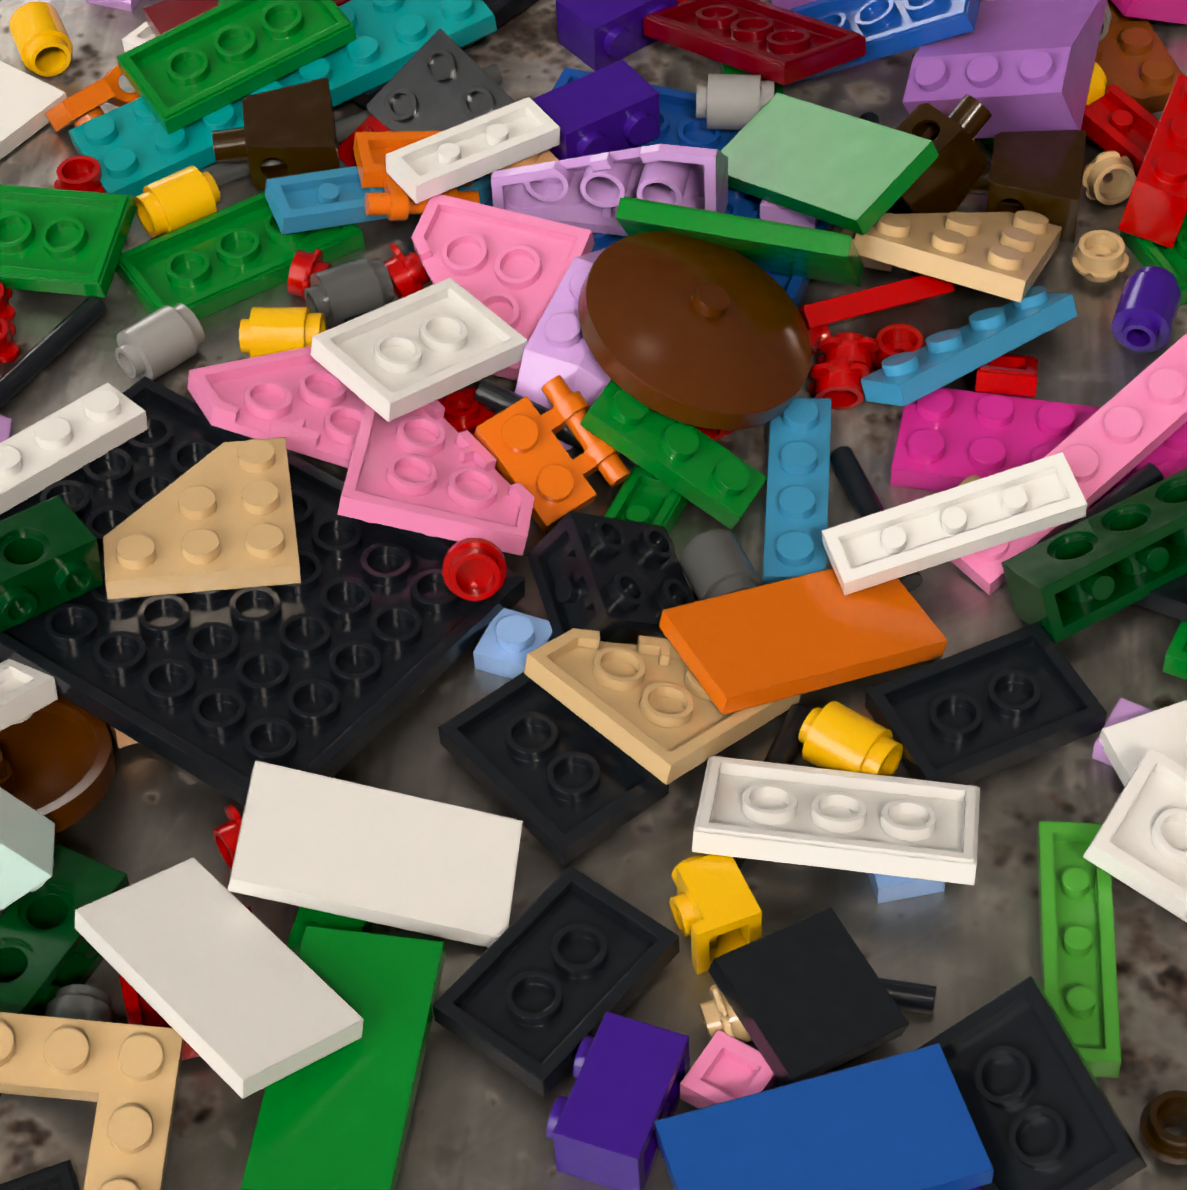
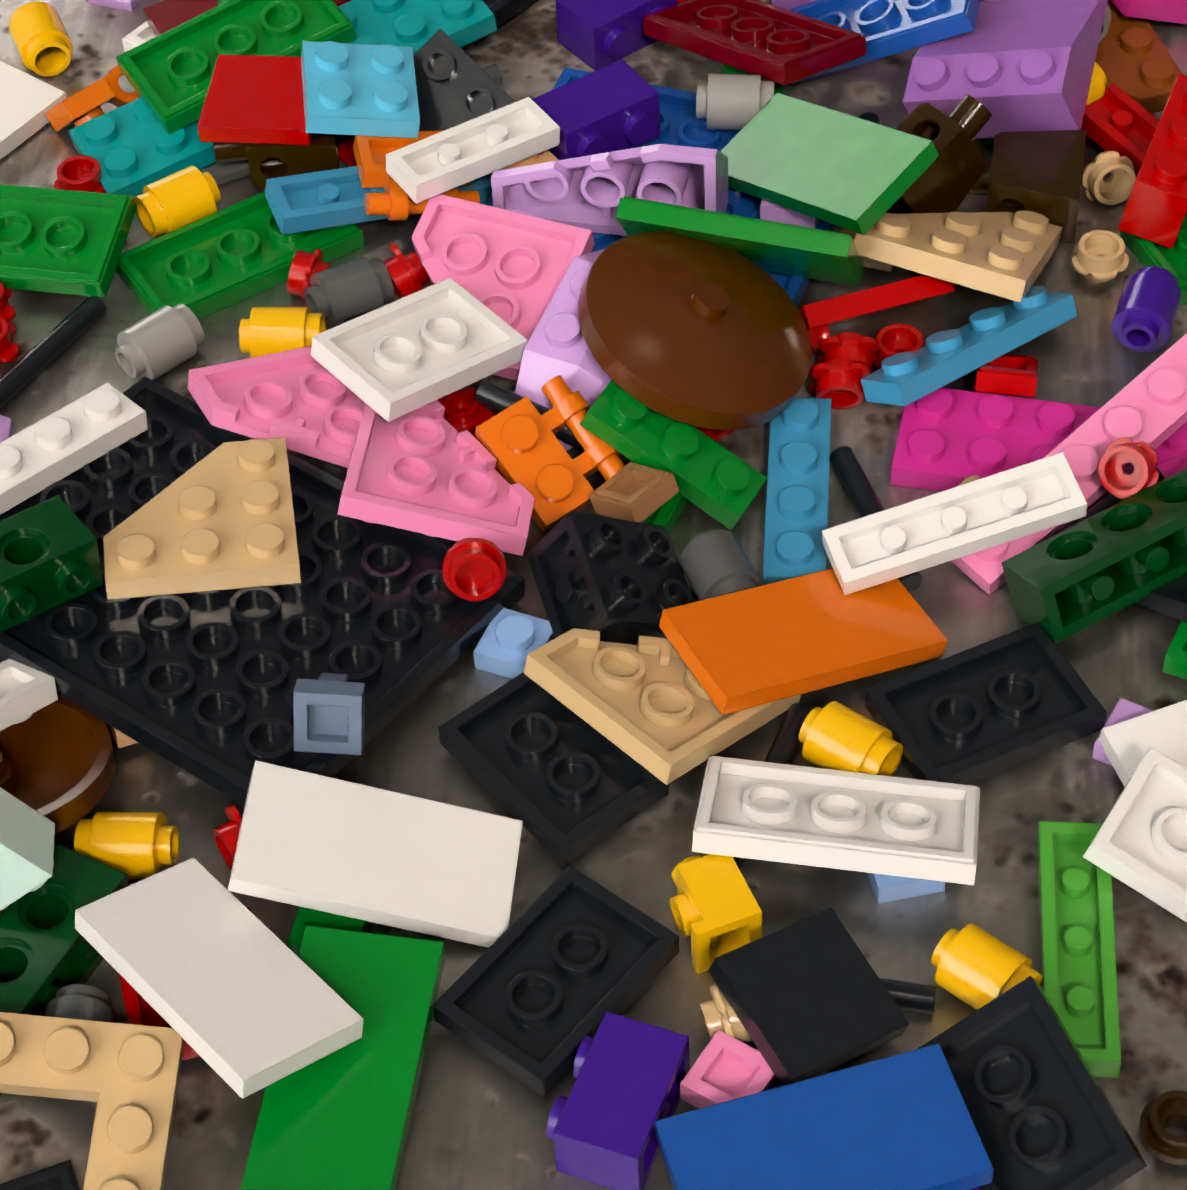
(129, 842): none -> yellow brick
(255, 101): none -> red tile
(329, 715): none -> sand blue tile
(359, 89): none -> medium azure plate
(634, 493): none -> medium nougat tile
(979, 965): none -> yellow brick
(1111, 467): none -> plate

